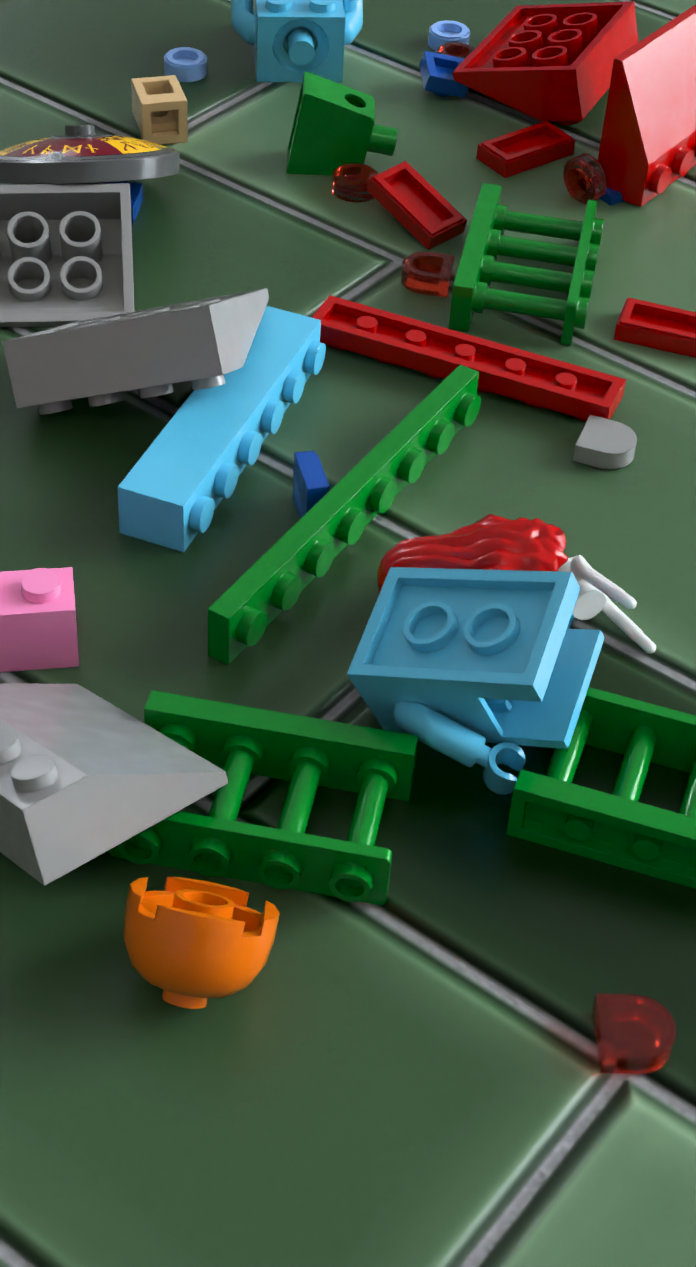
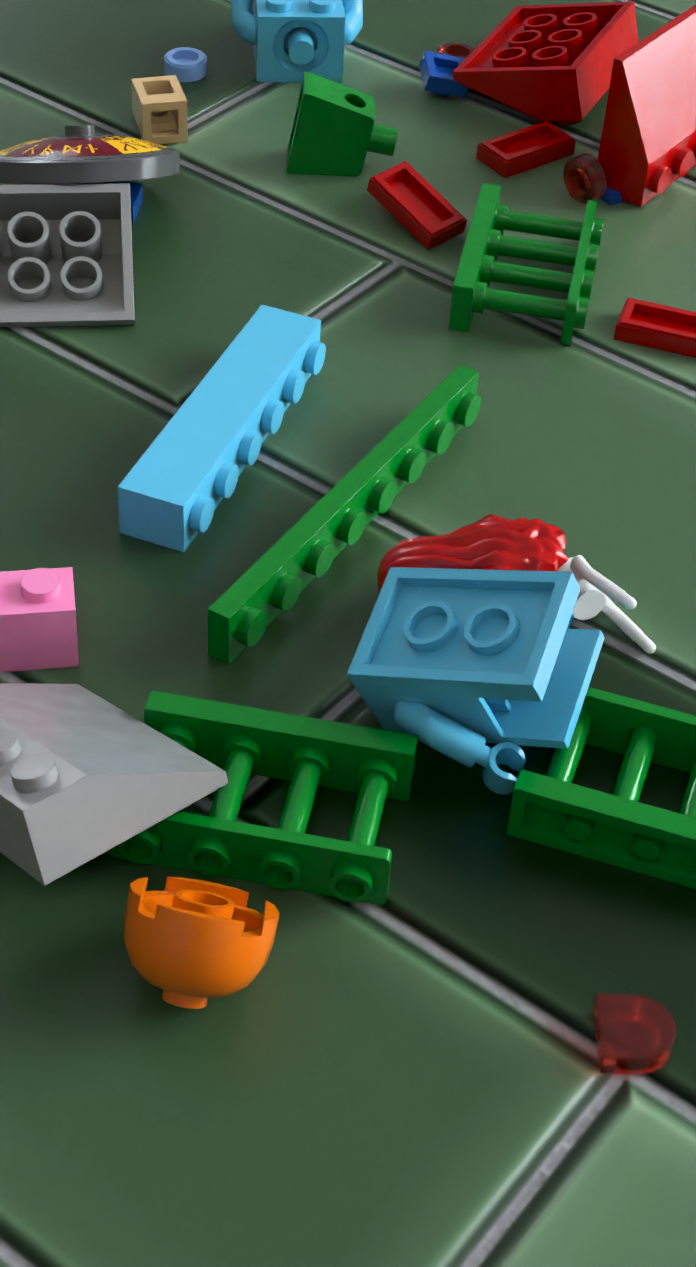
(134, 351): light grey slope -> none
(308, 481): blue tile -> none
(351, 182): clear red tile -> none
(428, 273): clear red tile -> none
(439, 351): red plate -> none
(447, 32): light blue tile -> none
(605, 444): light grey tile -> none

